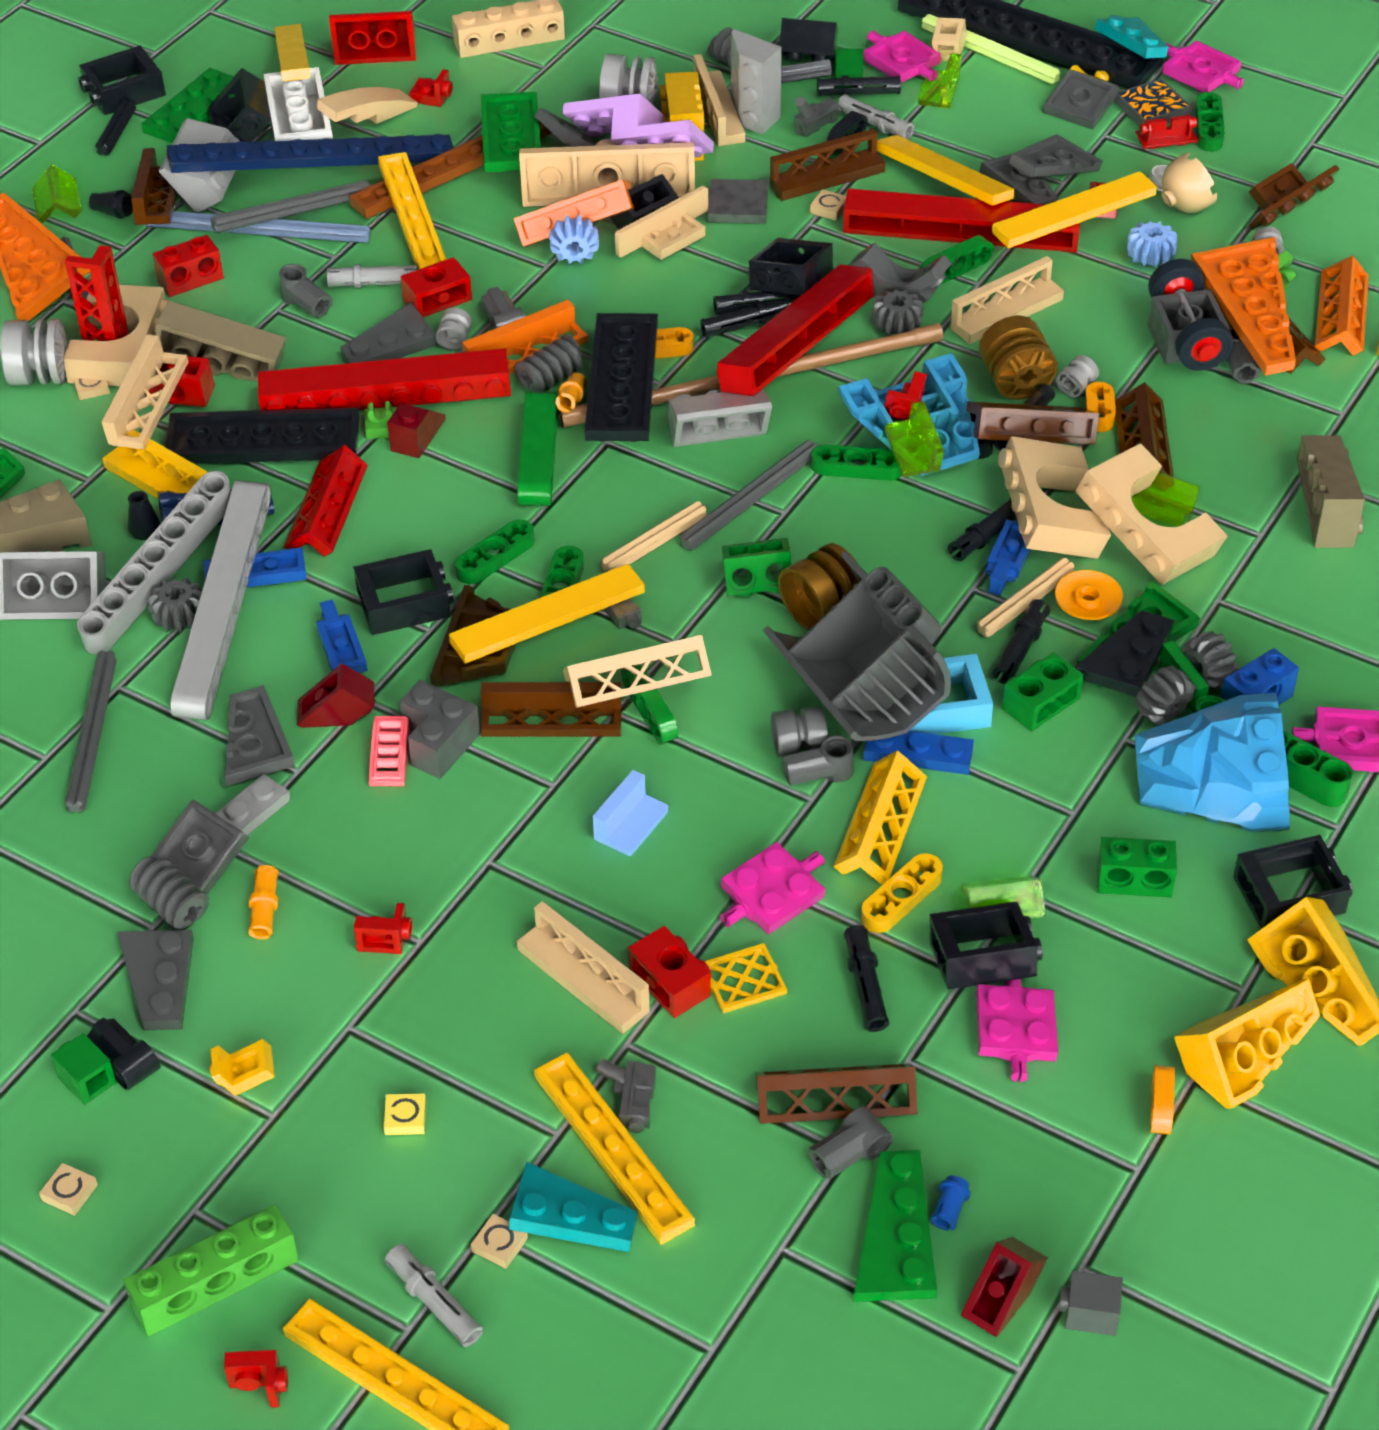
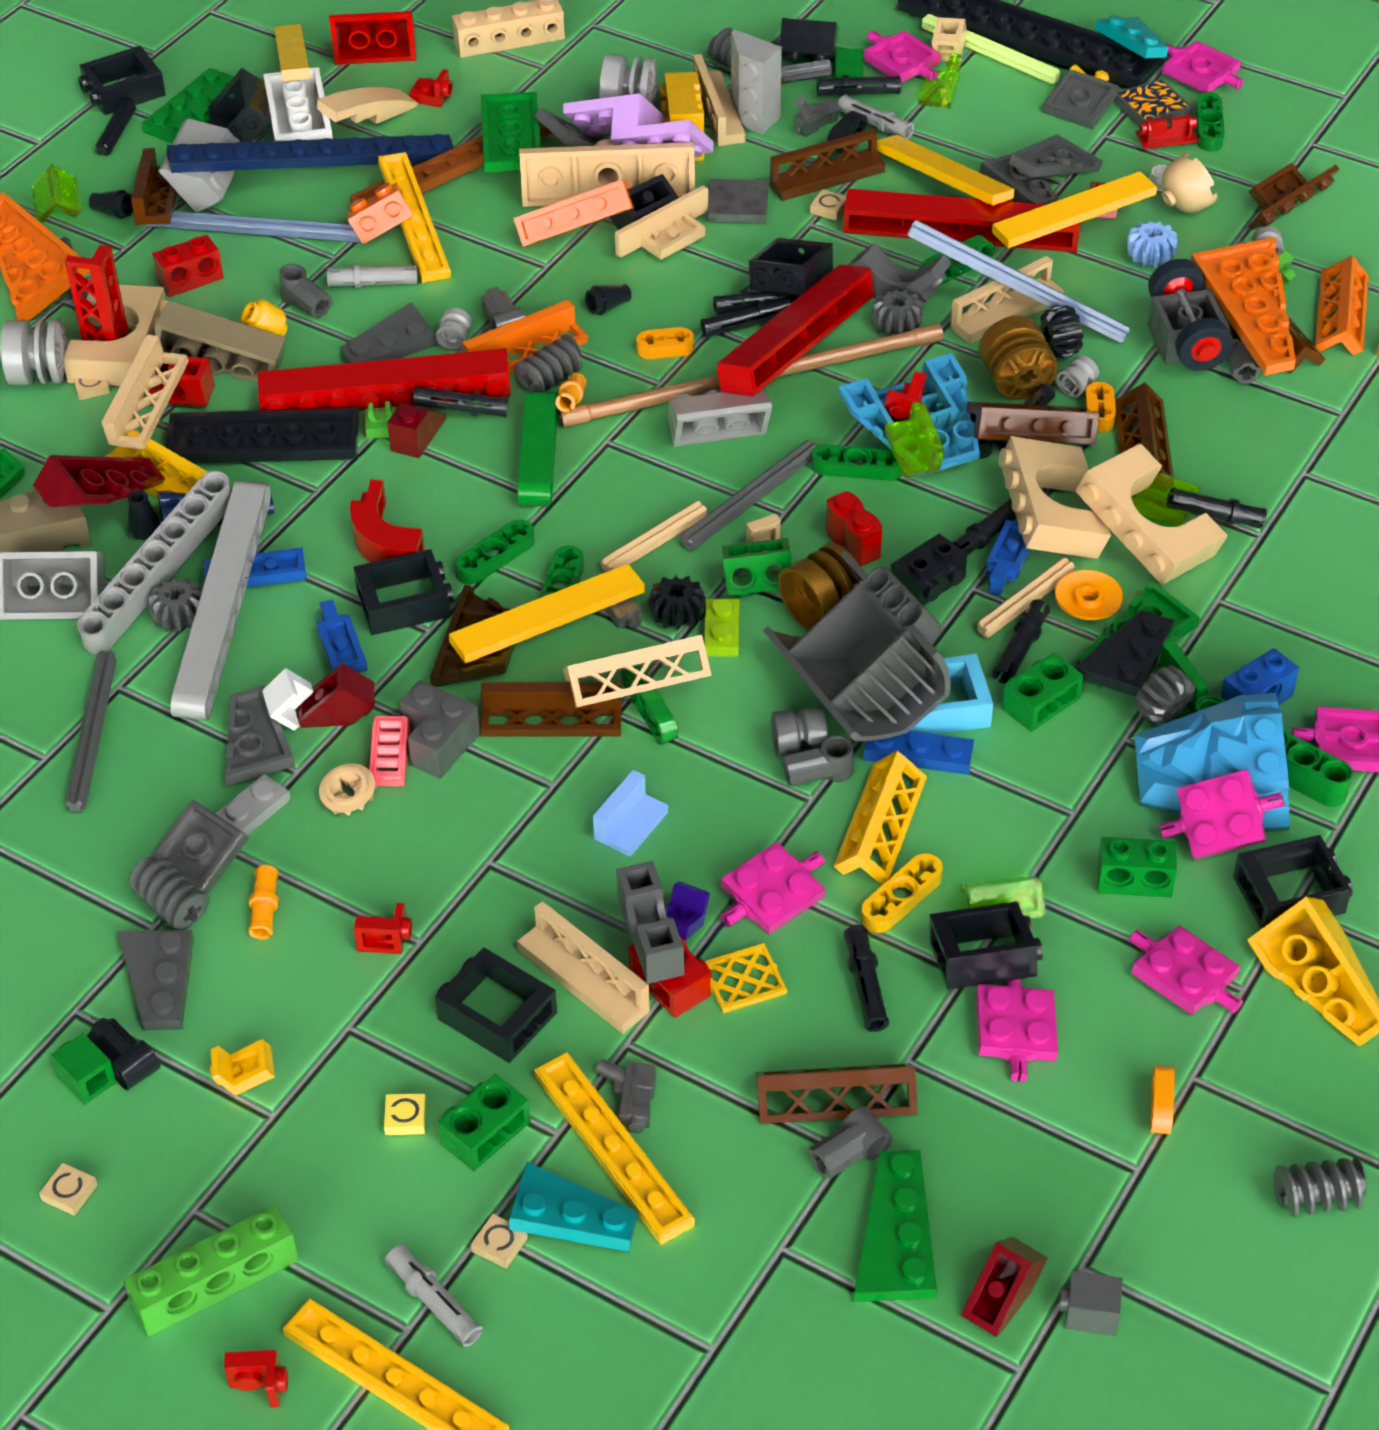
(93, 479): none -> dark red wedge
(265, 316): none -> yellow head
(285, 695): none -> white panel
(286, 207): dark grey axle -> none
(327, 501): red fence -> none
(354, 776): none -> tan gear
(373, 535): none -> red arch
(379, 212): none -> bracket
(436, 287): red brick -> none
(489, 1125): none -> green brick
(497, 407): none -> black pin
(520, 1028): none -> black window
(574, 239): light blue gear -> none
(606, 297): none -> black cone
(622, 377): black plate -> none
(652, 934): none -> dark grey arch
(677, 602): none -> black gear
(688, 908): none -> dark purple bracket
(722, 627): none -> lime plate
(763, 529): none -> tan tile
(854, 527): none -> red brick
(931, 568): none -> black brick
(953, 1194): blue pin -> none
(1016, 280): none -> axle
(1062, 330): none -> black gear
(1186, 970): none -> dark pink plate
(1211, 658): dark grey gear -> none
(1221, 814): none -> dark pink plate
(1226, 510): none -> black pin
(1241, 1046): yellow wedge -> none
(1320, 1185): none -> dark grey piece
(1330, 491): dark tan wedge -> none

